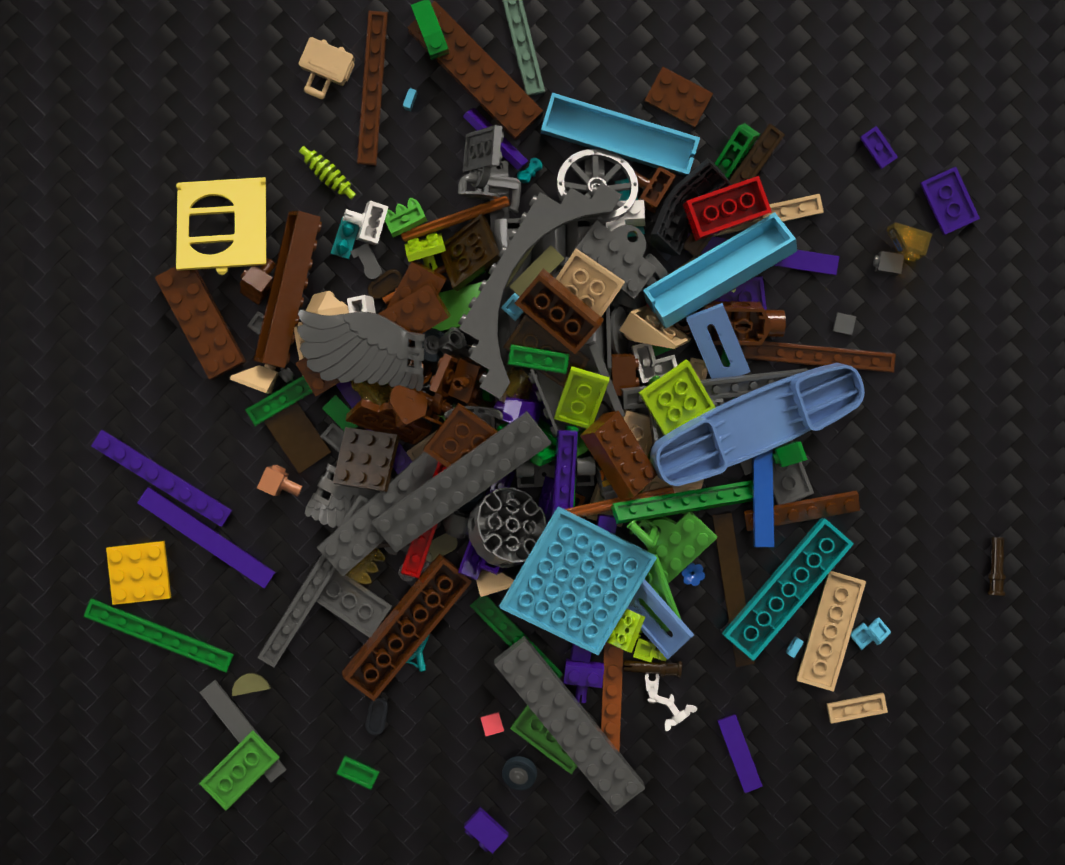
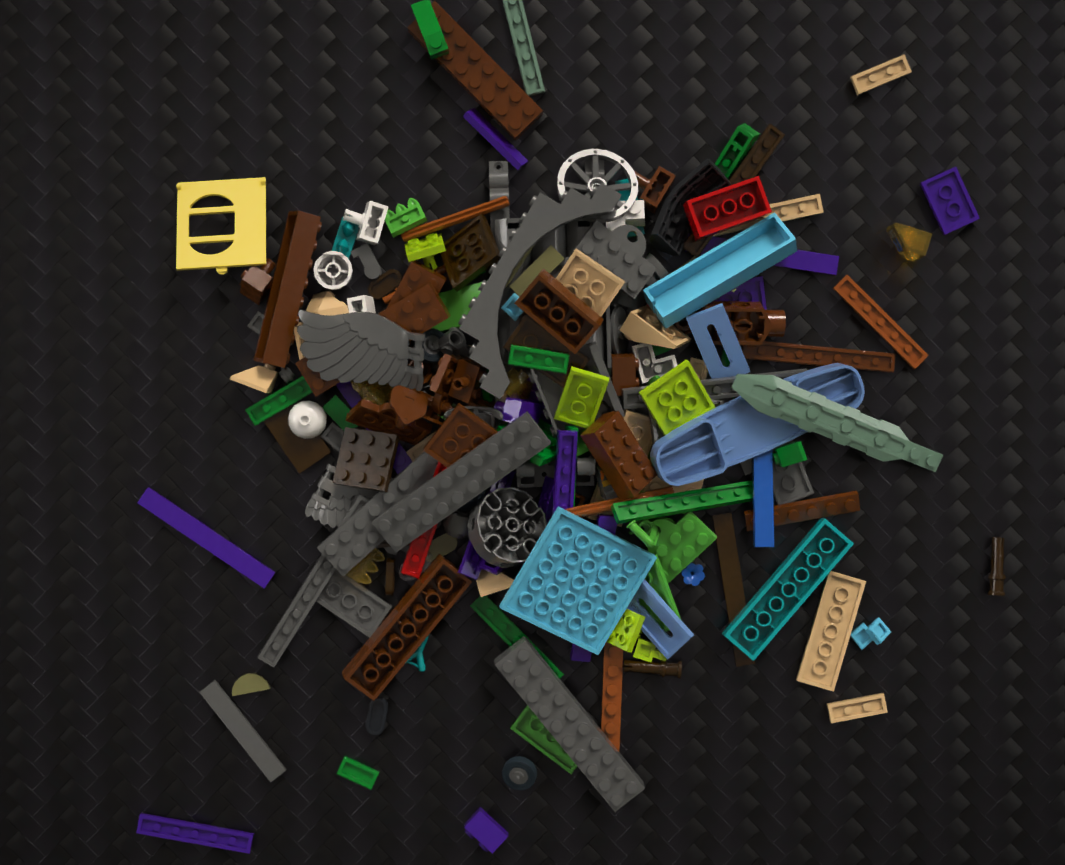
(138, 572): yellow plate -> none
(158, 635): green tile -> none
(161, 478): dark purple plate -> none
(195, 833): none -> dark purple plate
(201, 321): reddish brown brick -> none
(239, 770): bright green tile -> none
(275, 480): nougat brick -> none
(307, 419): none -> white cylinder
(326, 62): tan piece -> none
(327, 172): lime piece -> none
(333, 270): none -> white cylinder
(372, 88): reddish brown tile -> none
(390, 576): none -> dark brown tile
(410, 99): medium azure tile -> none
(480, 155): dark grey plate -> none
(492, 724): coral tile -> none
(534, 166): teal piece -> none
(583, 676): dark purple brick -> none
(619, 134): medium azure piece -> none
(652, 688): white piece -> none
(678, 97): reddish brown plate -> none
(739, 753): dark purple tile -> none
(794, 647): medium azure tile -> none
(838, 422): none -> sand green plate
(844, 323): dark grey tile -> none
(878, 147): dark purple plate -> none
(880, 74): none -> tan plate
(880, 321): none -> dark orange plate
(888, 263): dark grey brick -> none

